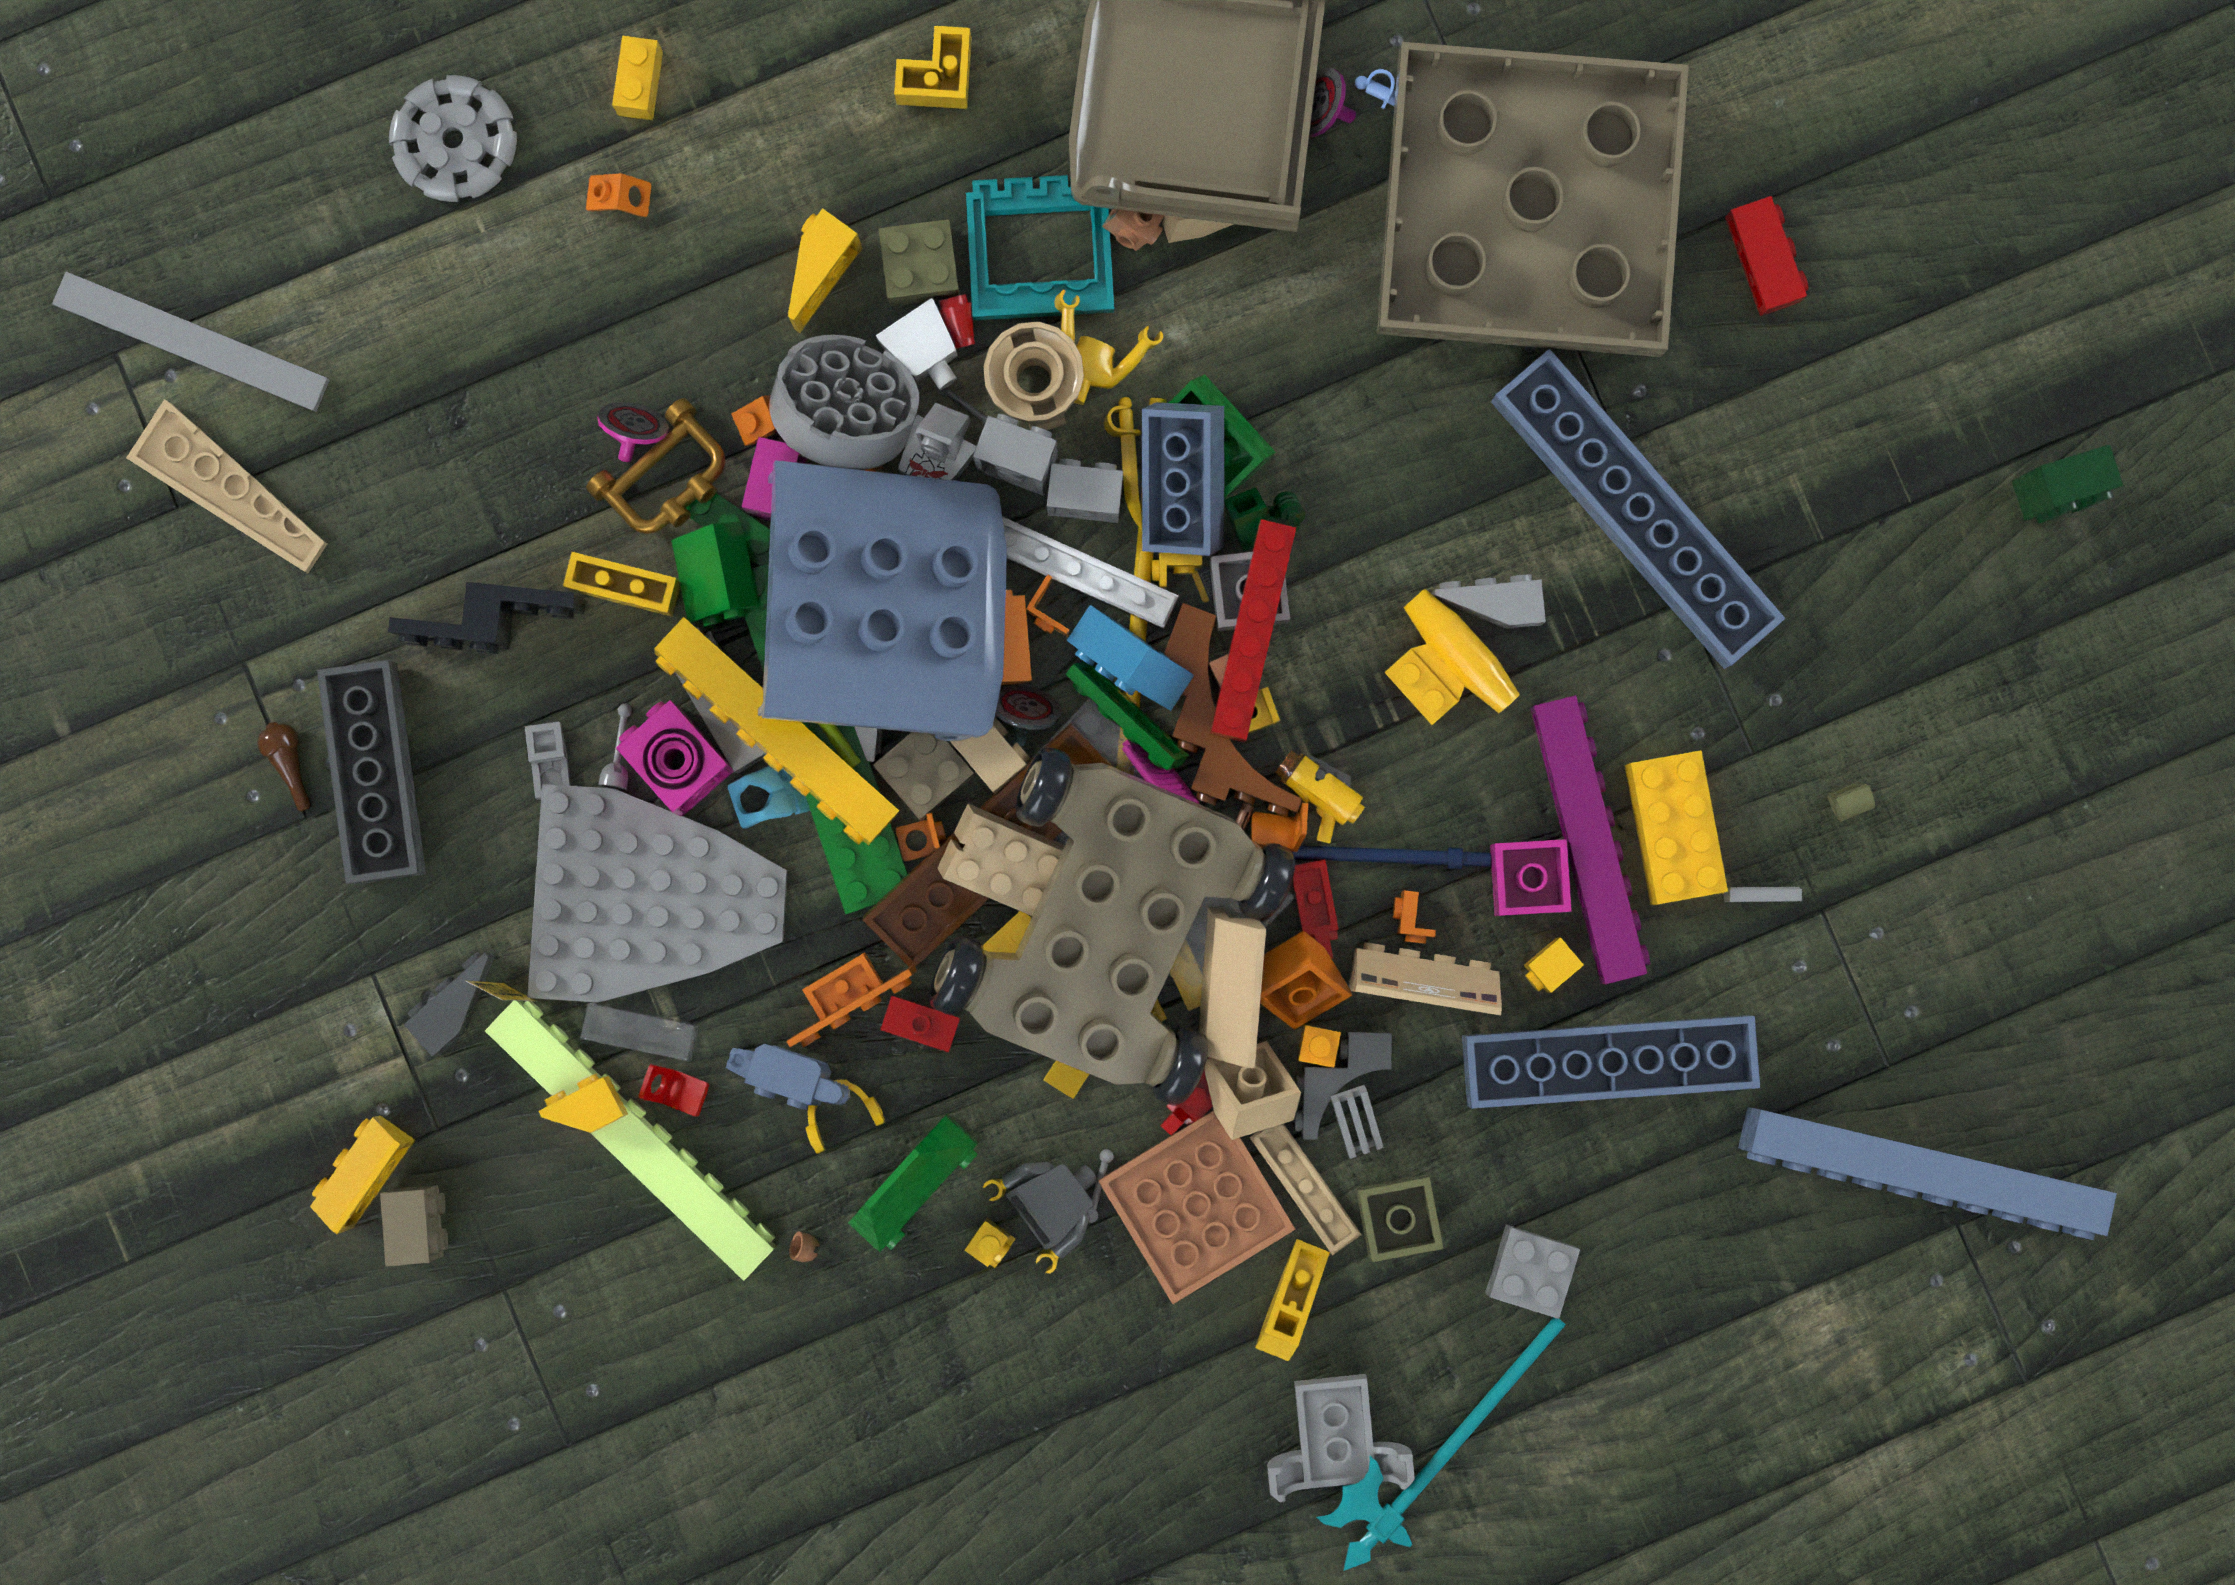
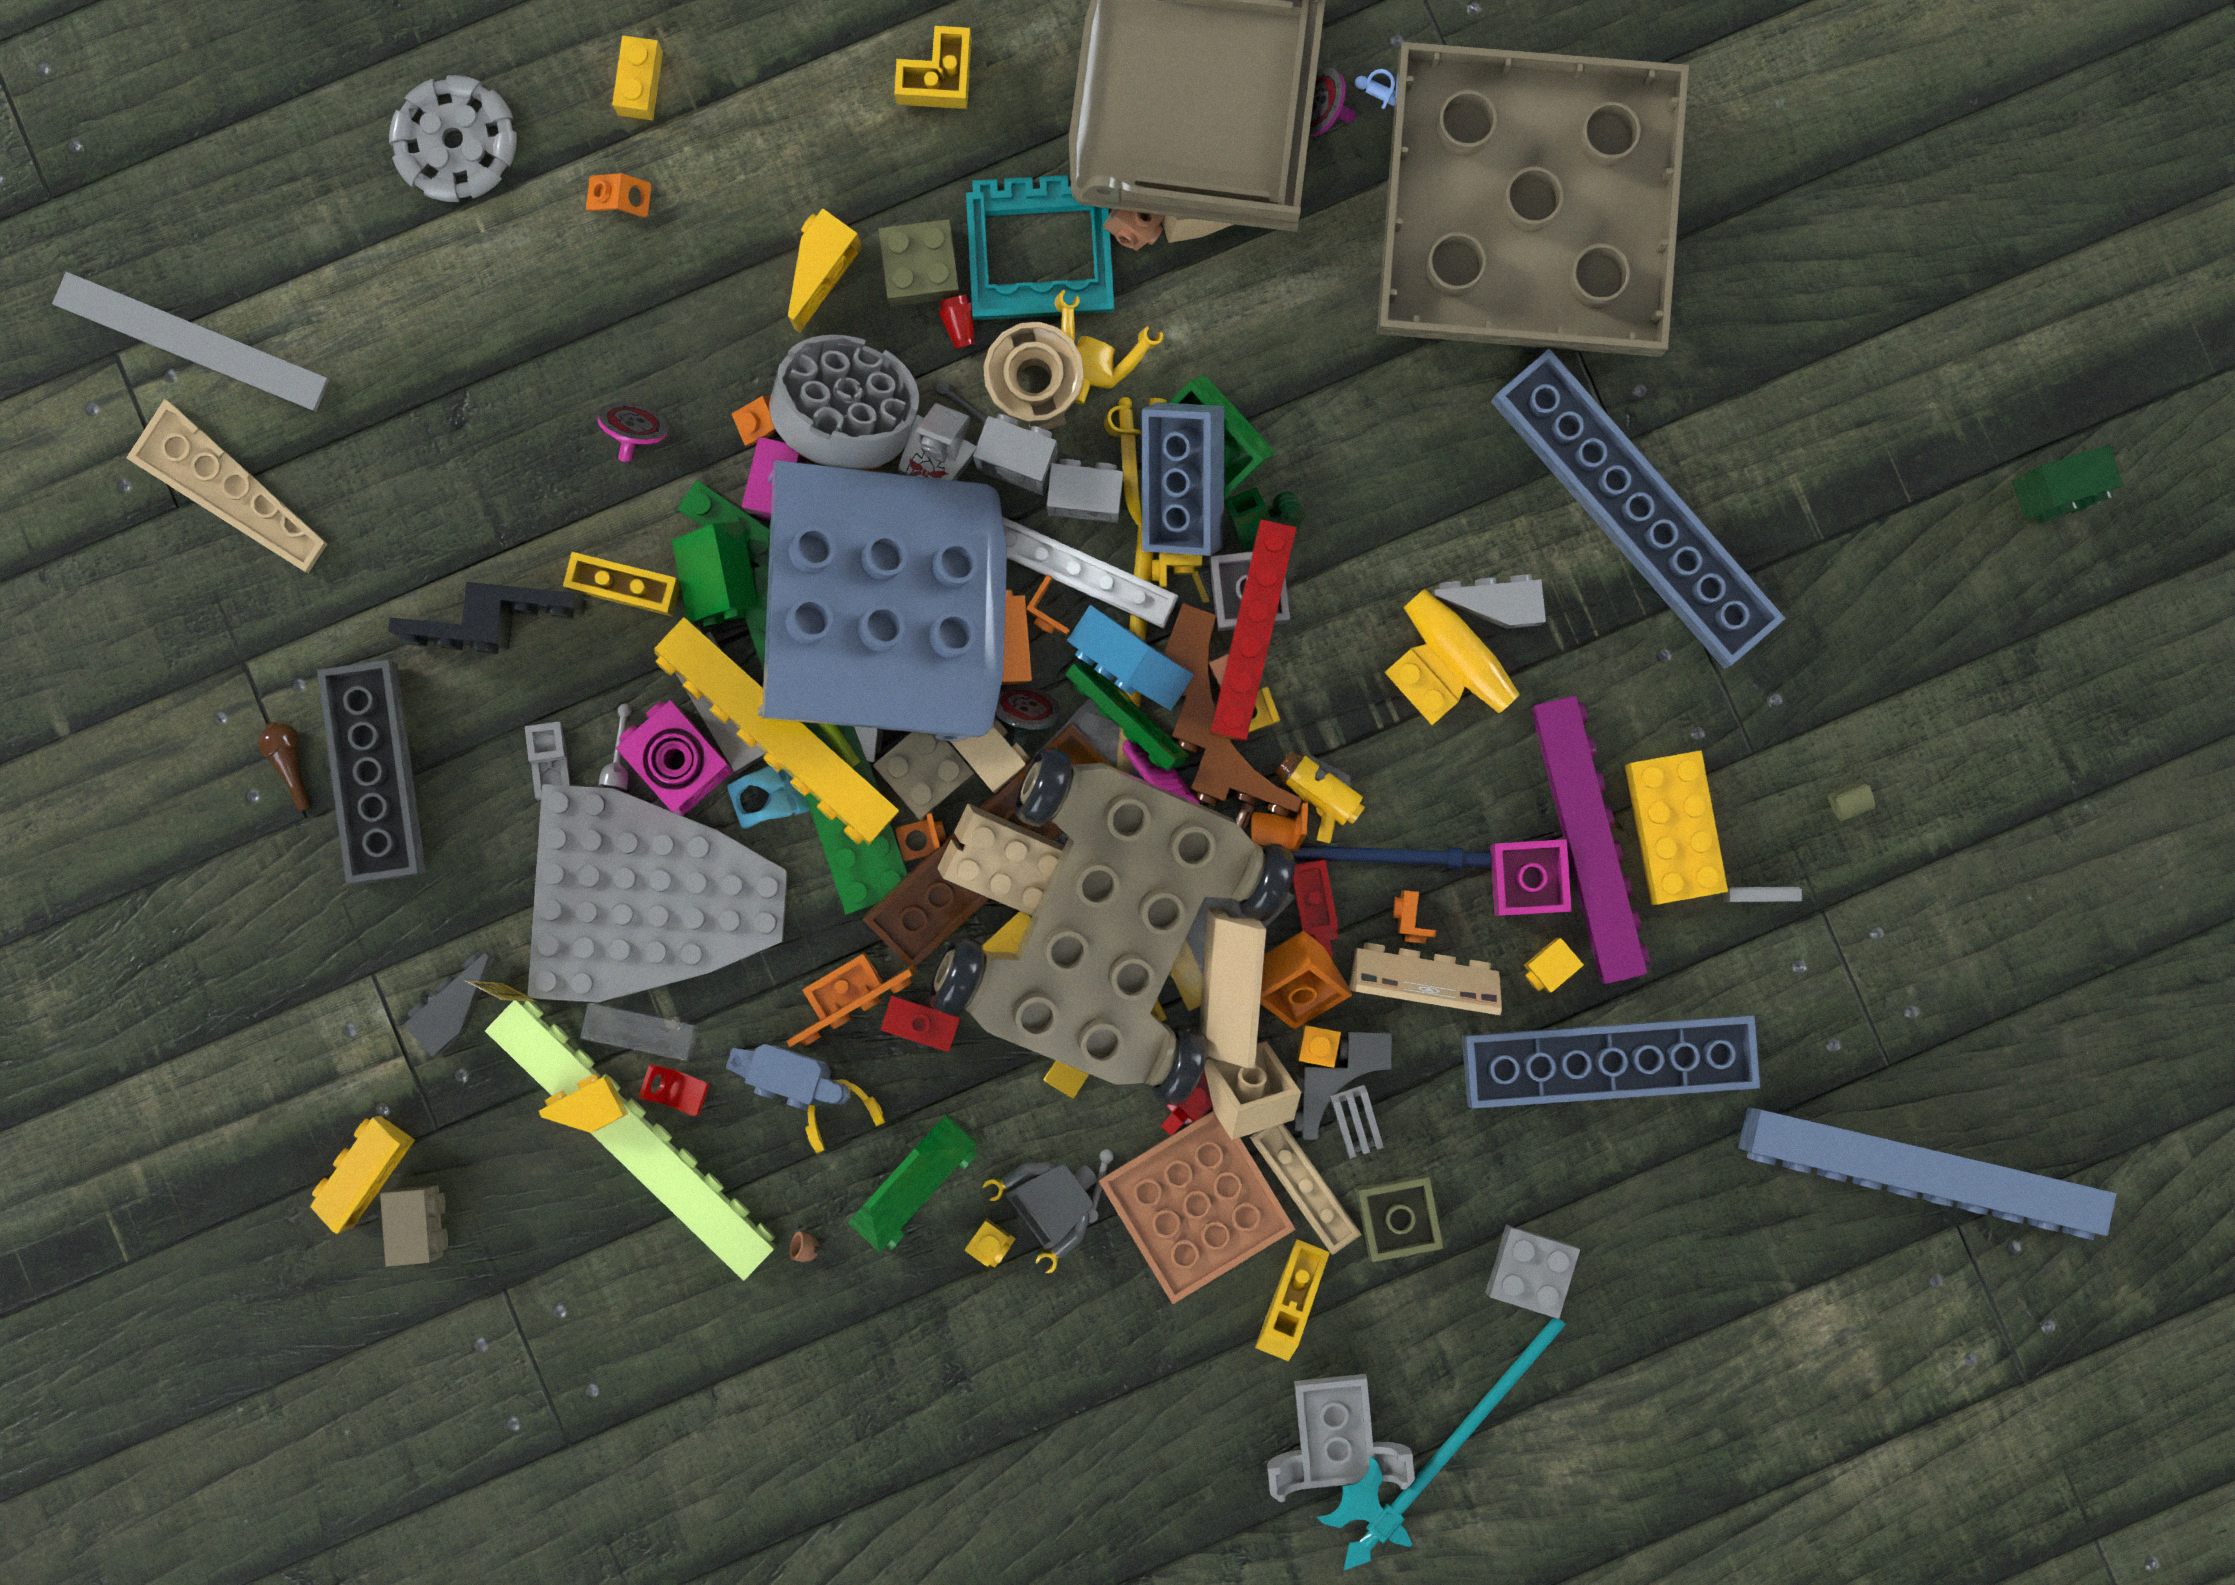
(674, 510): pearl gold bar -> none
(922, 344): white torso -> none
(1767, 255): red brick -> none

